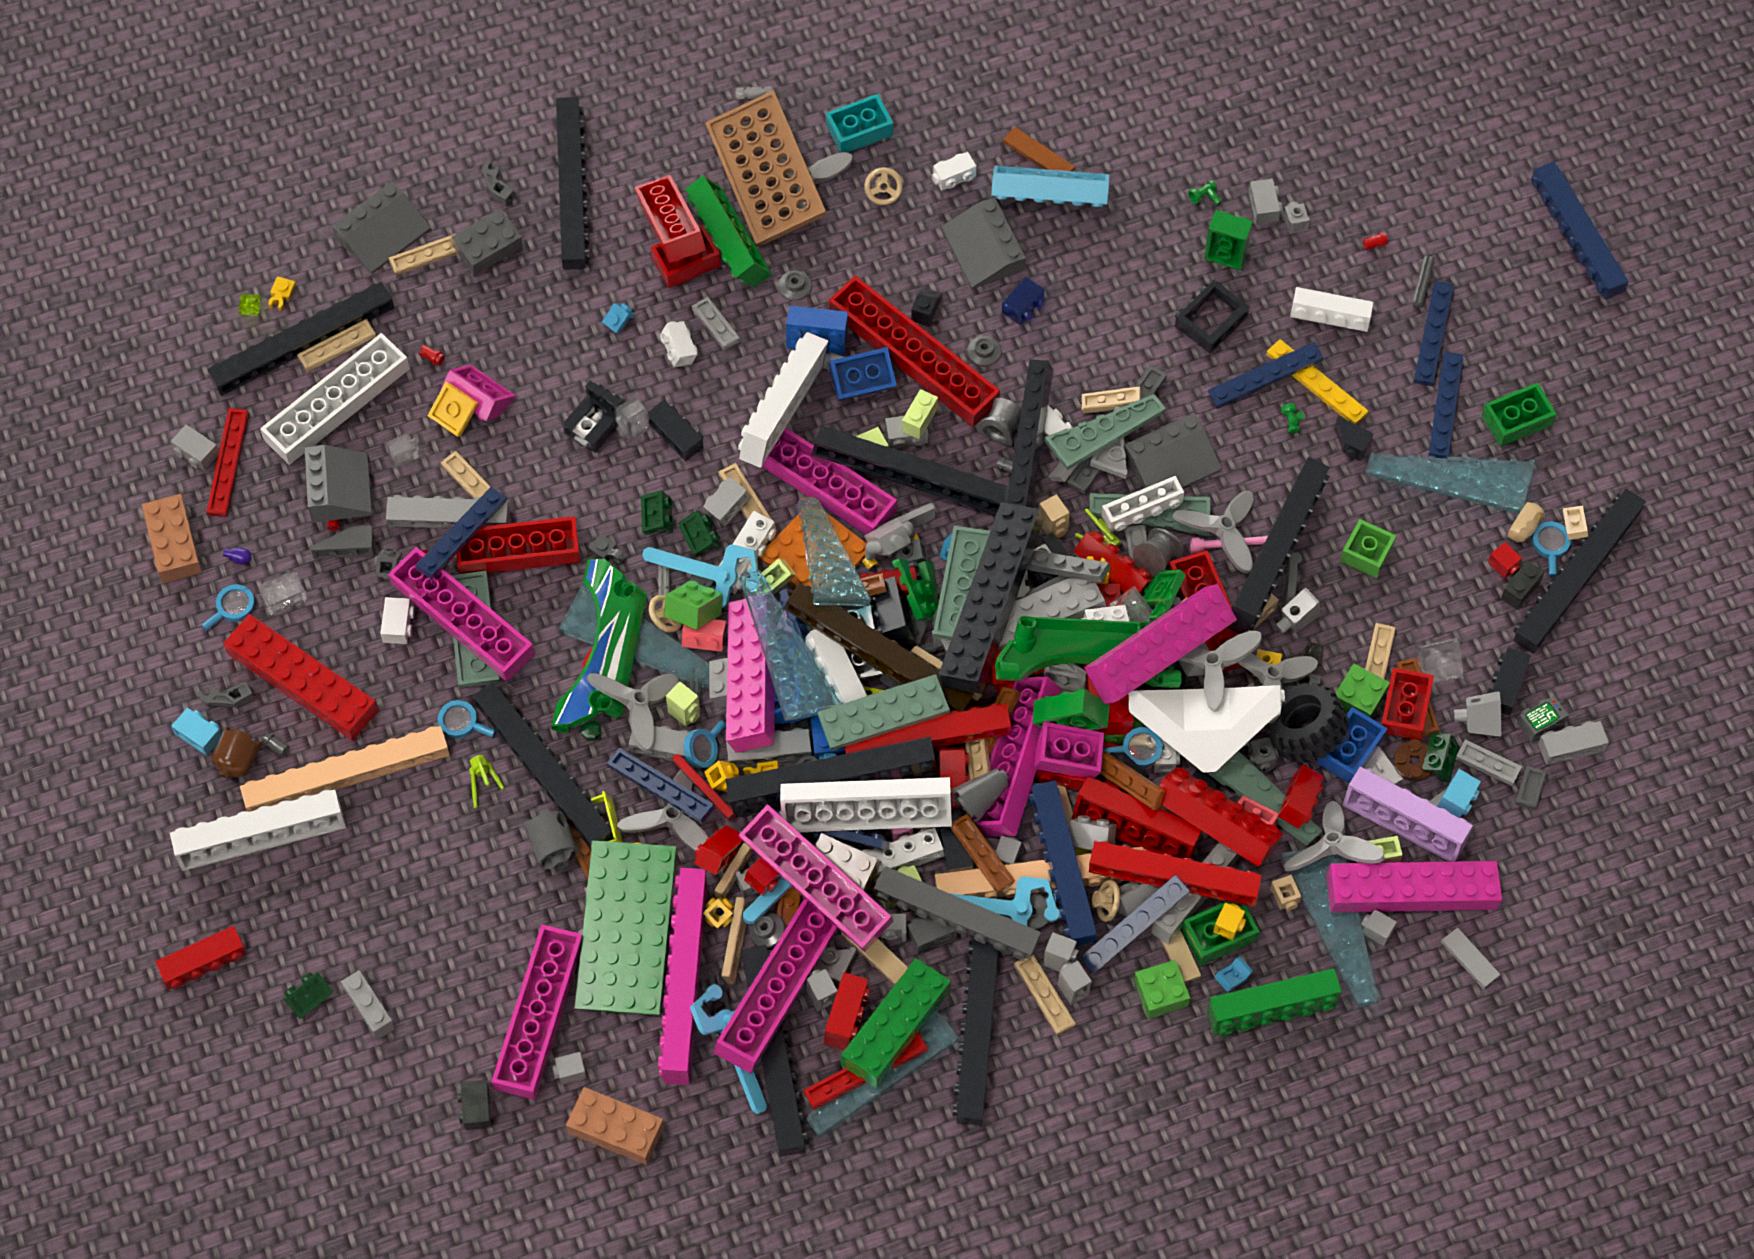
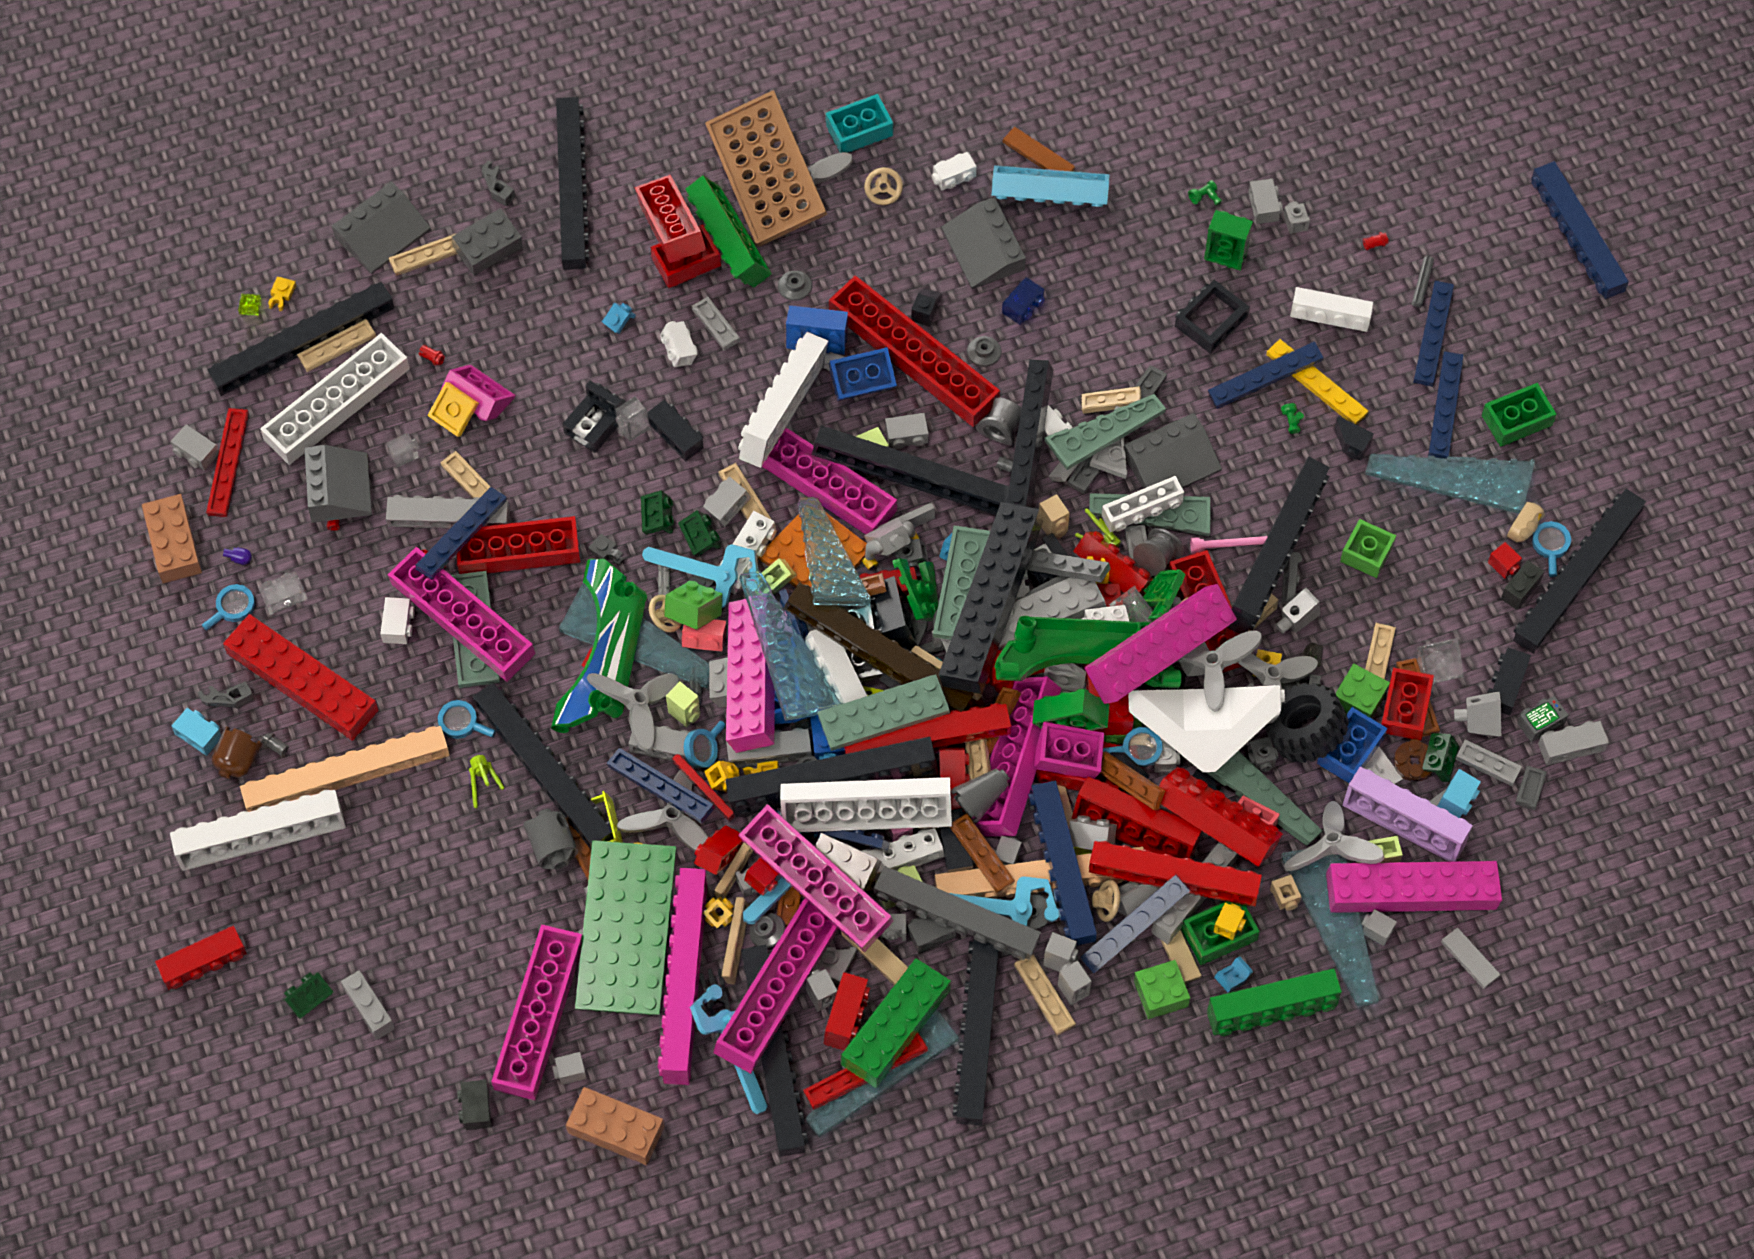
(352, 542): dark grey slope -> none
(386, 562): dark grey brick -> none
(591, 730): dark green tile -> none
(752, 92): light grey axle -> none
(919, 414): yellowish green brick -> none
(1224, 528): light grey piece -> none
(1301, 797): red brick -> none
(1575, 522): tan plate -> none

